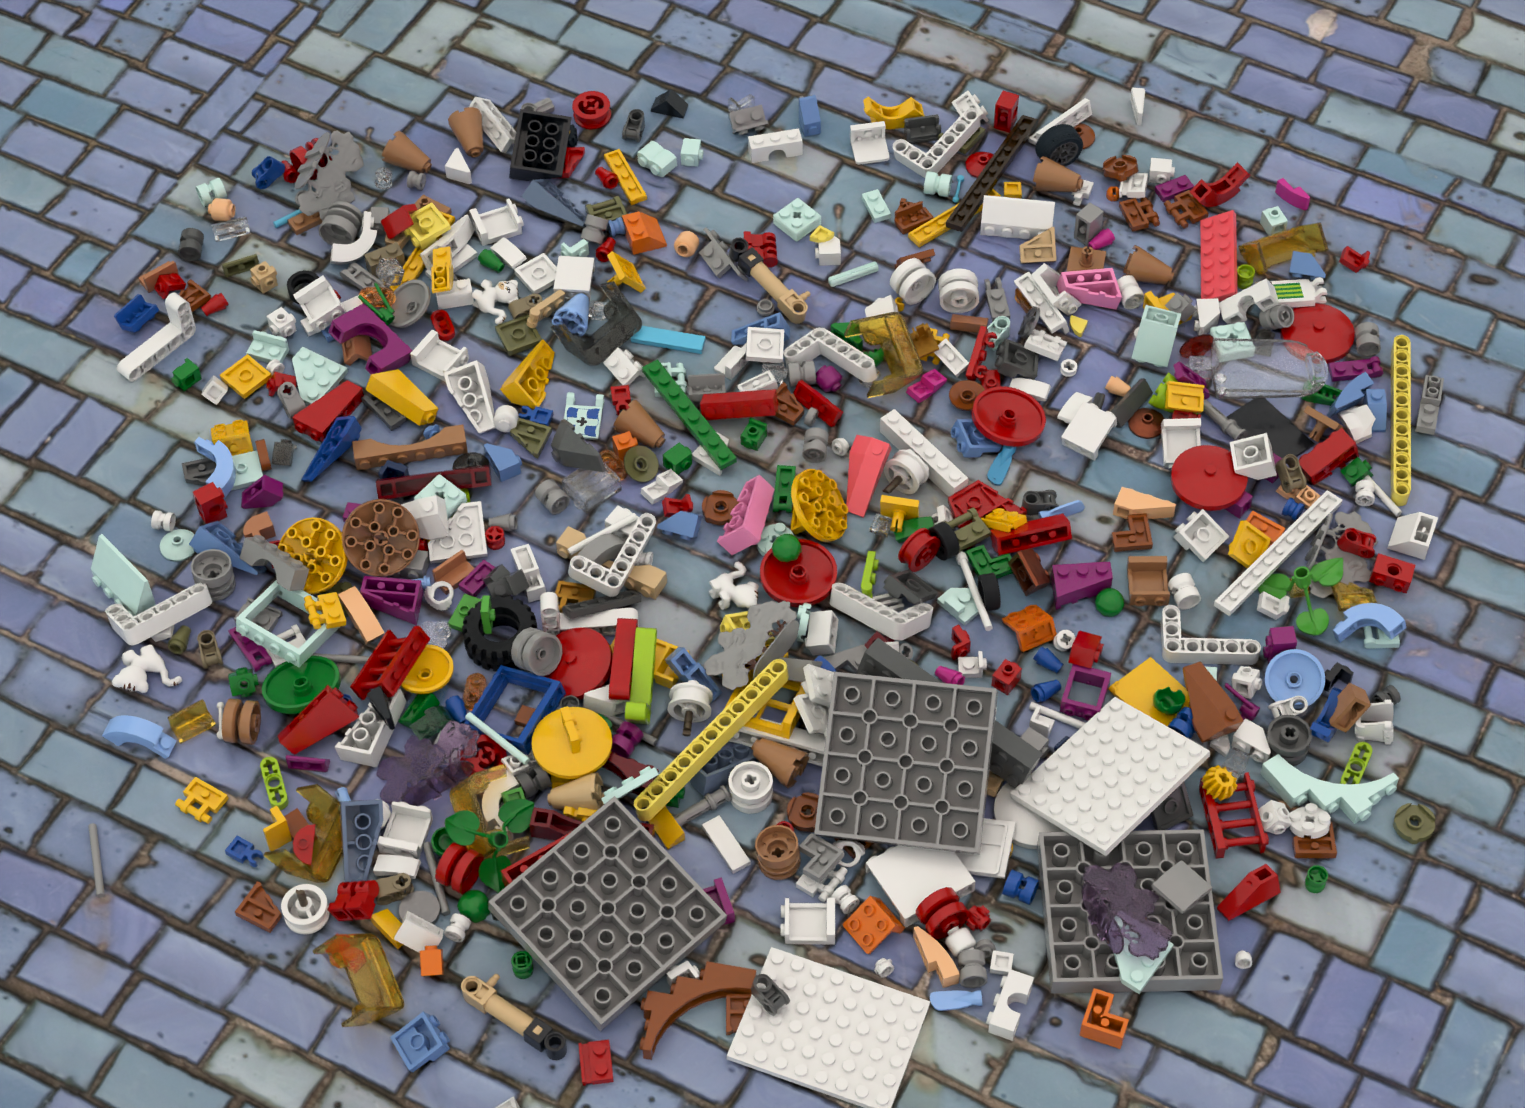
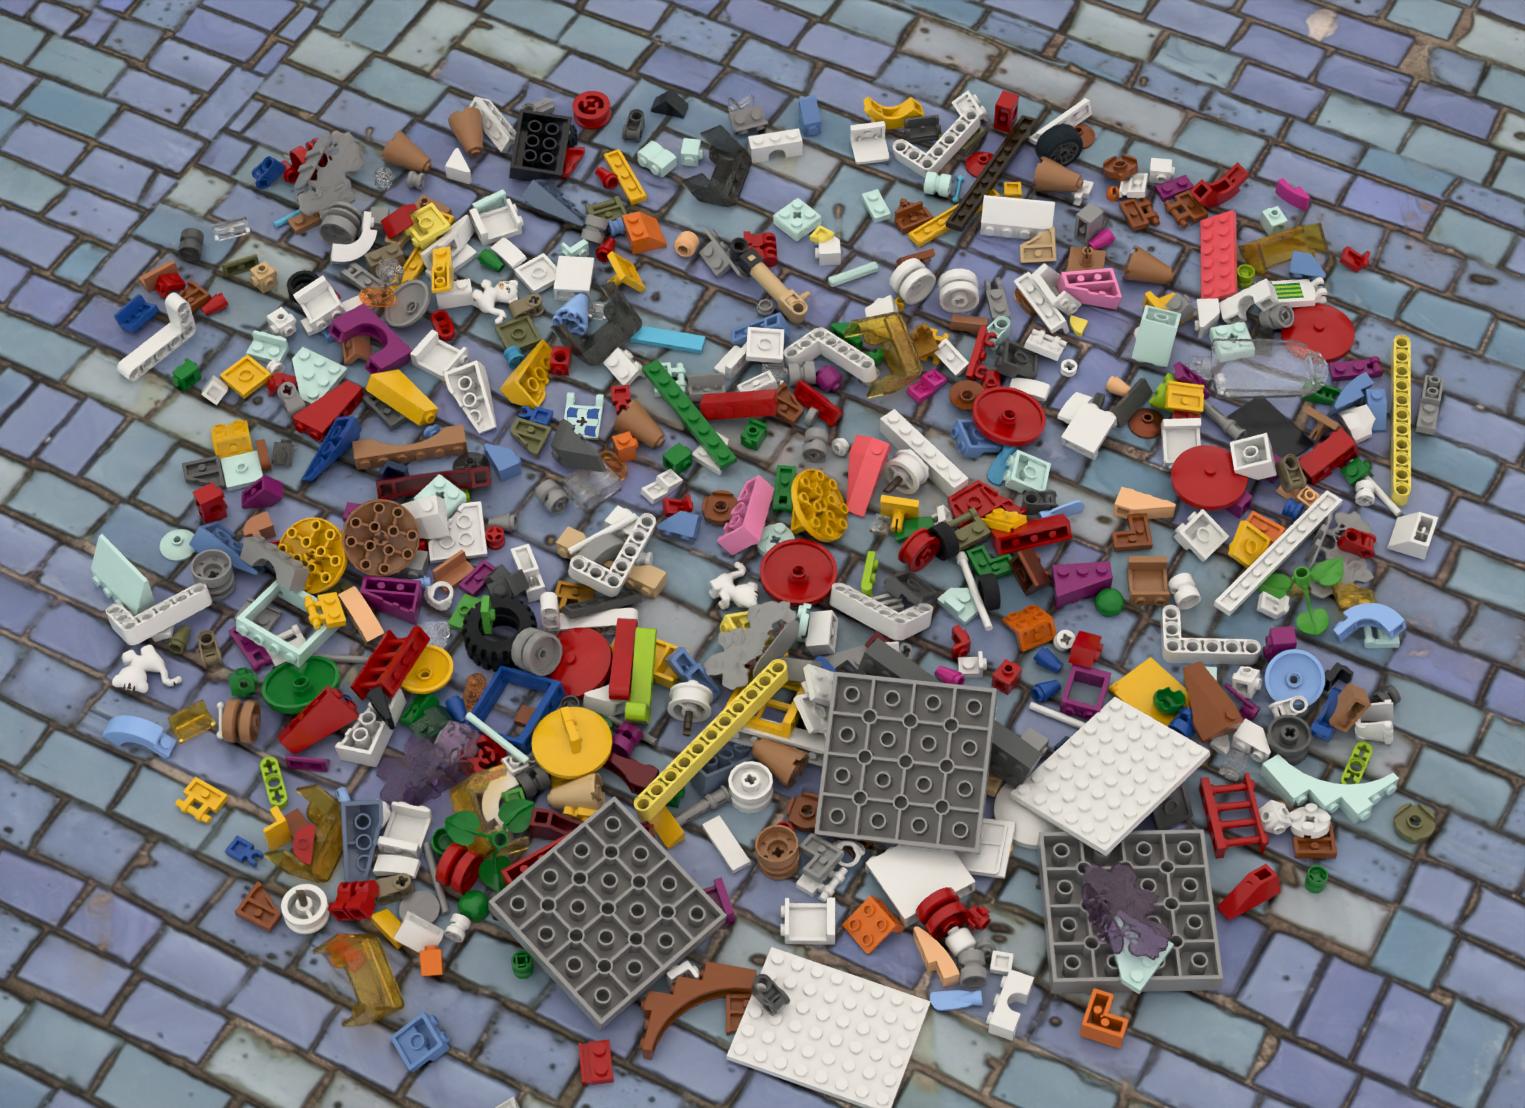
(99, 885): light grey bar -> none
(162, 520): white wheel -> none
(216, 188): light aqua wheel -> none
(221, 209): light nougat head -> none
(225, 472): light blue arch -> none
(384, 314): green plant -> none
(491, 202): none -> light aqua plate
(505, 418): white head -> none
(514, 356): none -> dark azure wheel
(534, 1031): tan piece -> none
(545, 308): tan plate -> none
(560, 360): none -> red brick
(630, 784): light aqua plate -> none
(647, 460): olive dish -> none
(729, 173): none -> clear smoke windscreen
(786, 548): green hair -> none
(845, 899): white wheel -> none
(884, 967): white plate -> none
(1013, 887): blue wheel -> none
(1026, 472): none -> light aqua plate
(1029, 322): flat silver wheel -> none
(1041, 723): white panel -> none
(1130, 291): white wheel -> none
(1137, 101): white slope -> none
(1181, 887): light grey slope -> none
(1196, 346): clear red dish -> none
(1219, 783): yellow gear -> none
(1243, 960): white hinge -> none
(1367, 339): light grey wheel -> none
(1392, 573): red brick -> none

